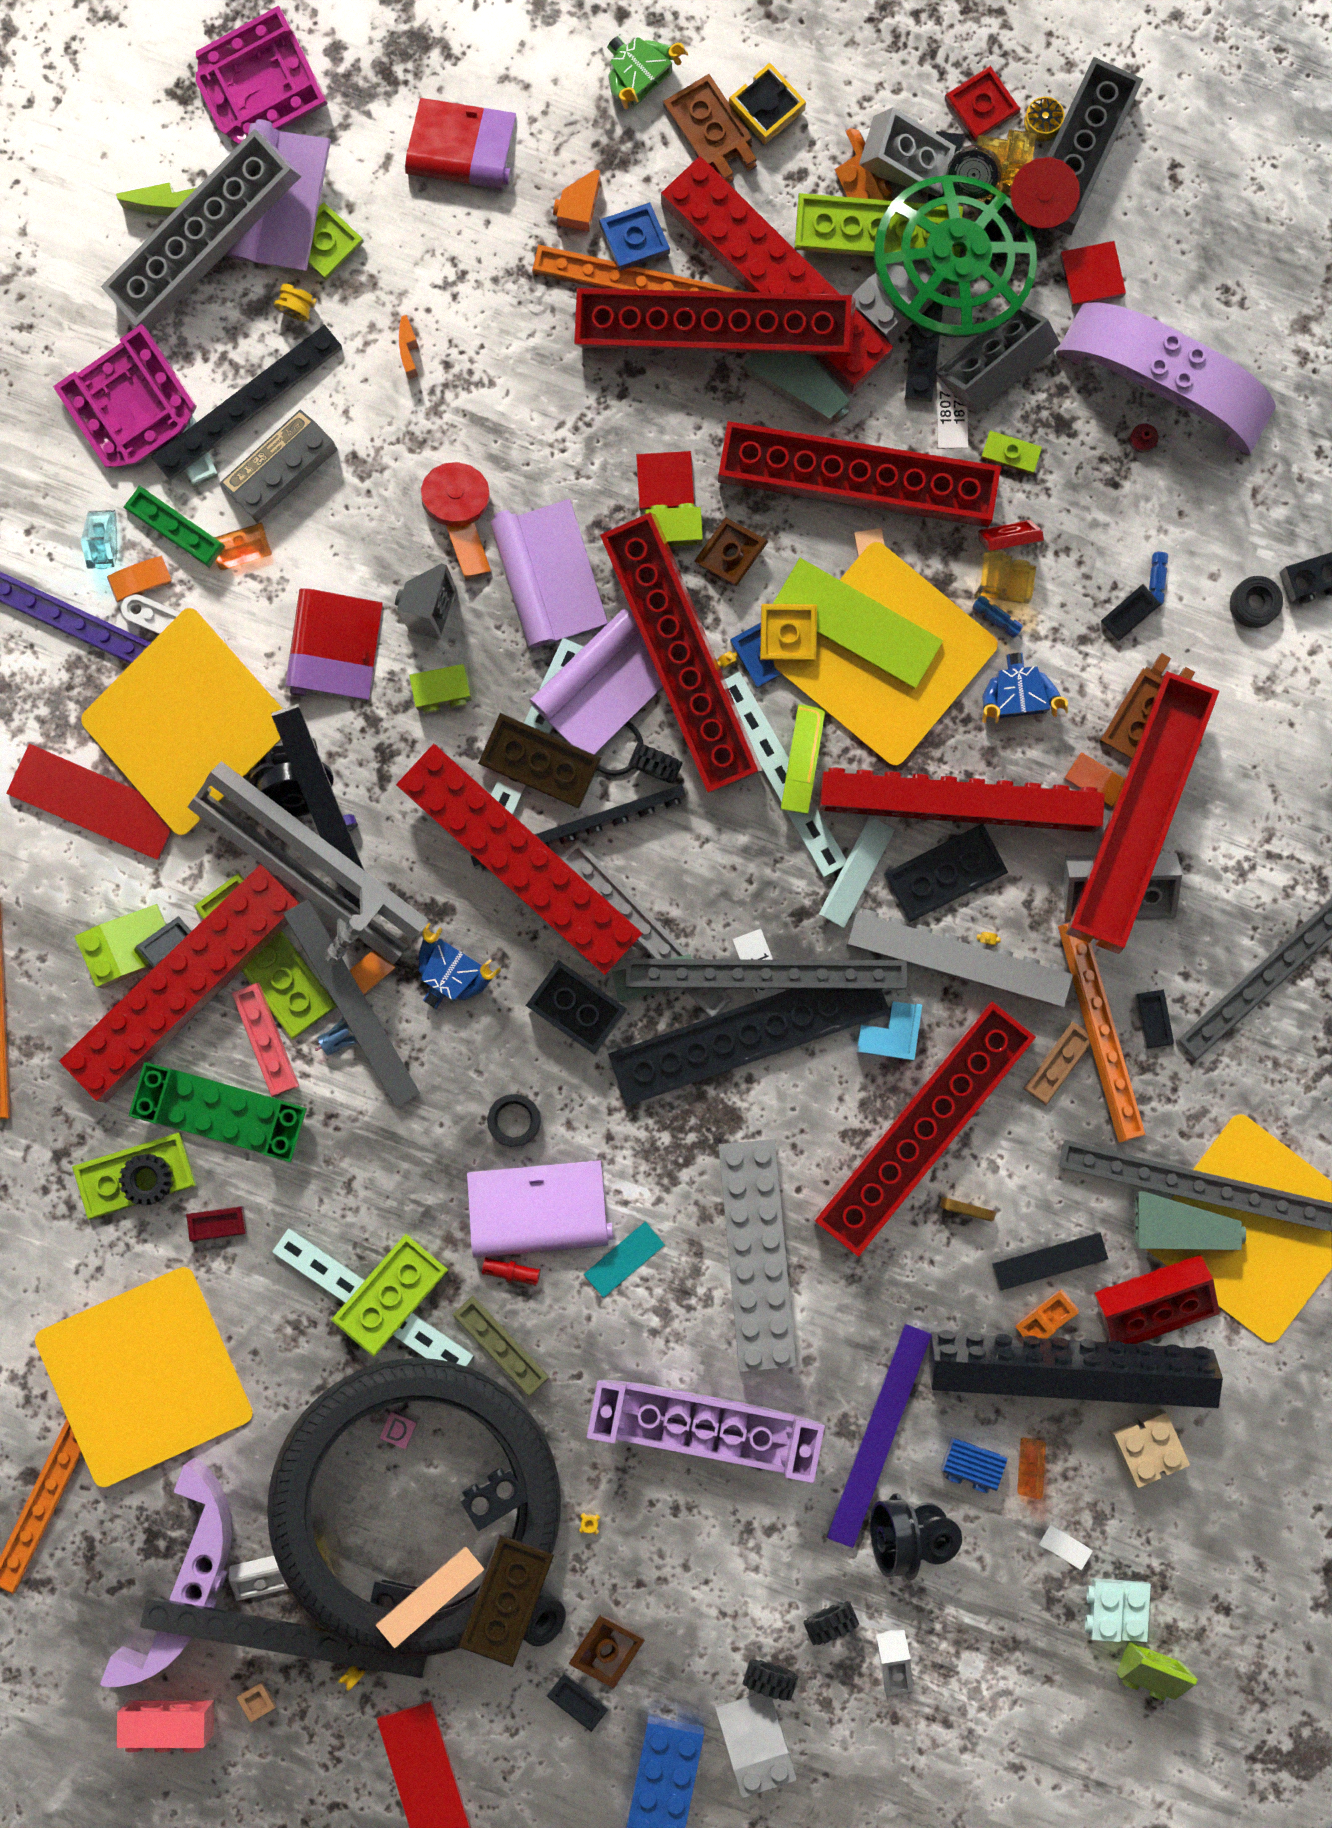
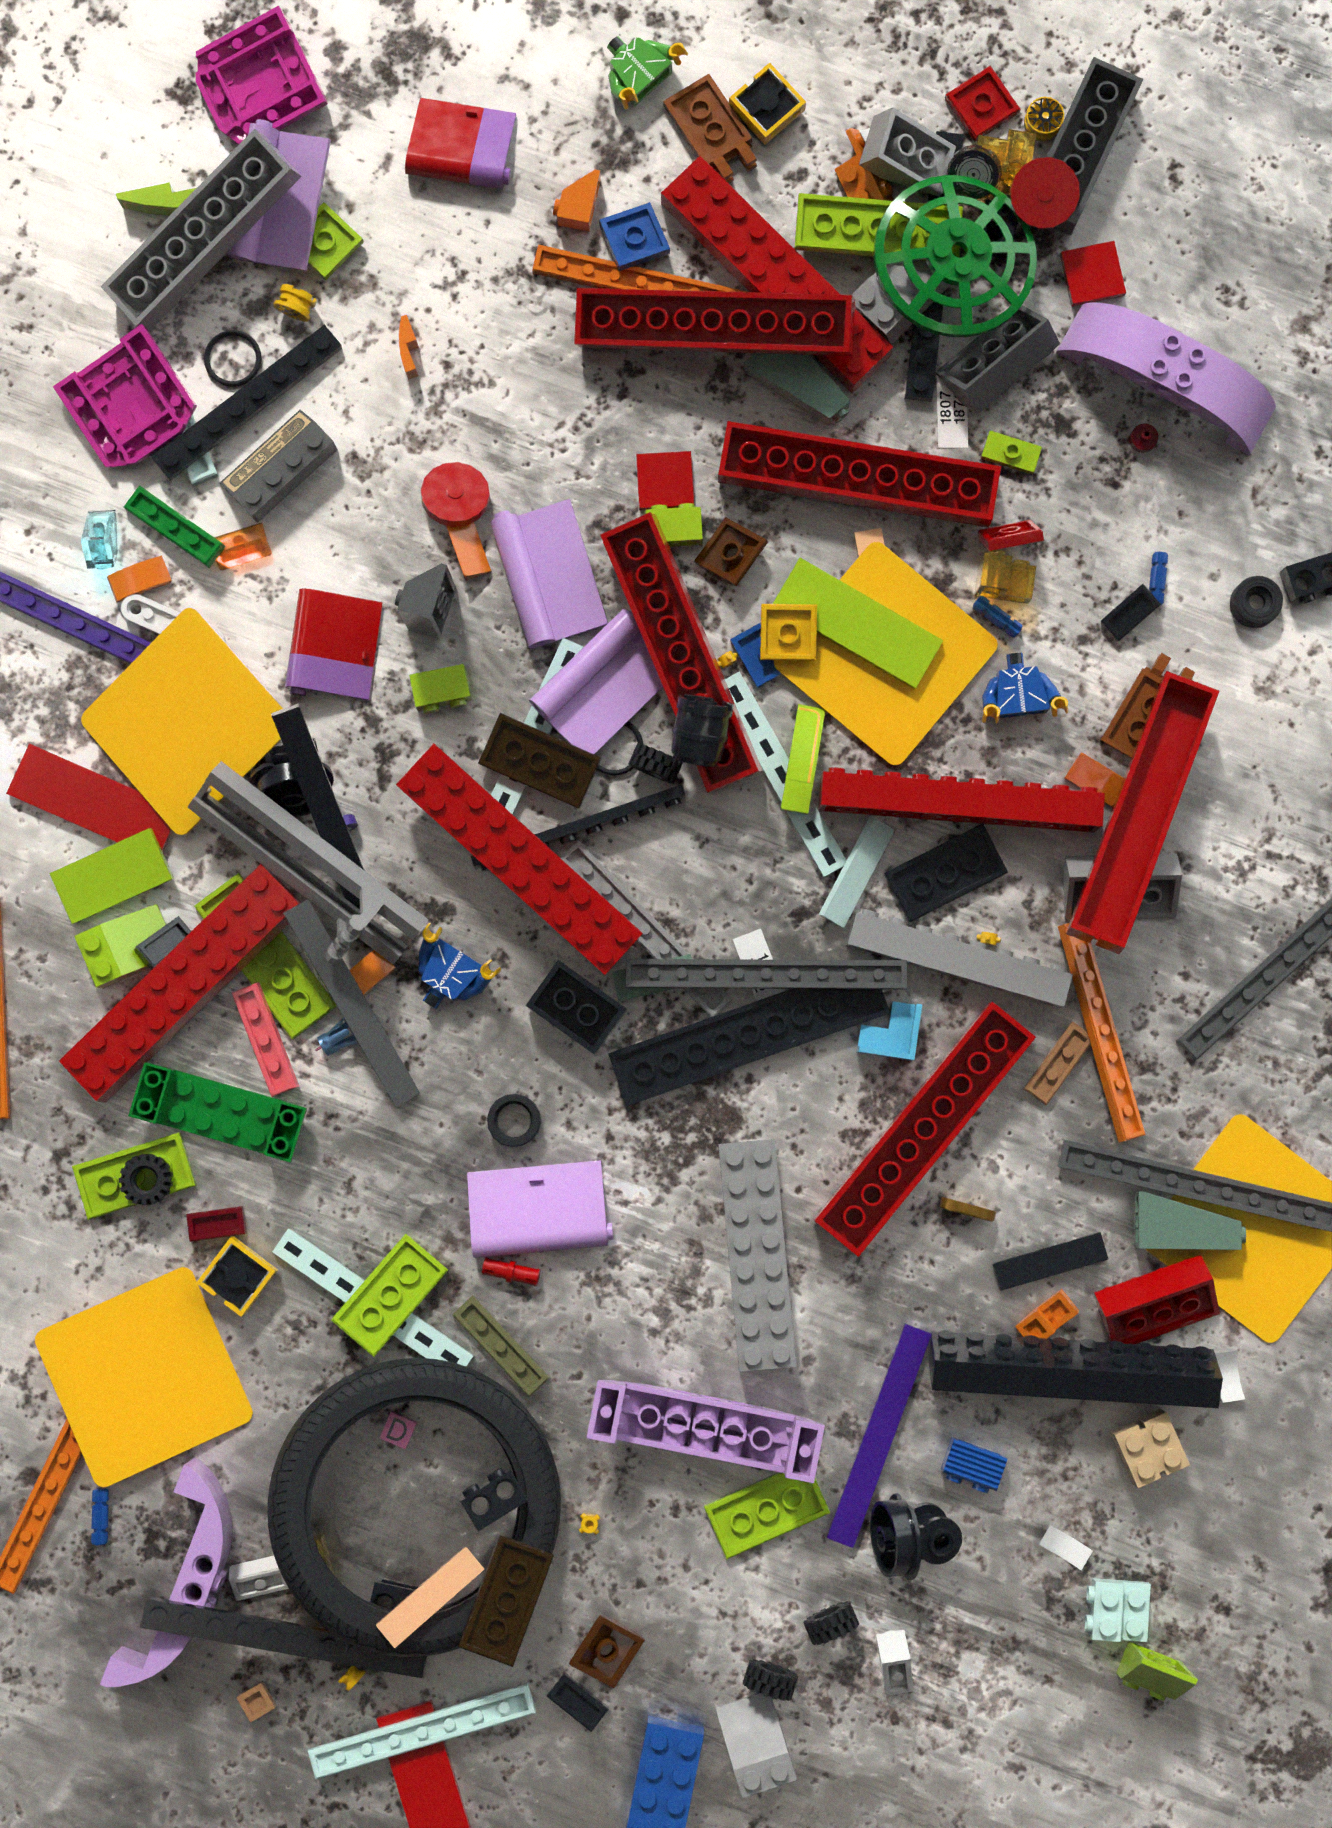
(100, 1516): none -> blue axle
(111, 876): none -> lime tile
(165, 1725): coral brick -> none
(232, 333): none -> black tyre
(237, 1276): none -> black piece
(421, 1731): none -> light aqua tile
(549, 1623): black tyre -> none
(624, 1259): teal sticker -> none
(700, 730): none -> black piece
(764, 1512): none -> lime tile
(1031, 1467): clear orange slope -> none
(1154, 1019): black tile -> none
(1231, 1385): none -> white sticker

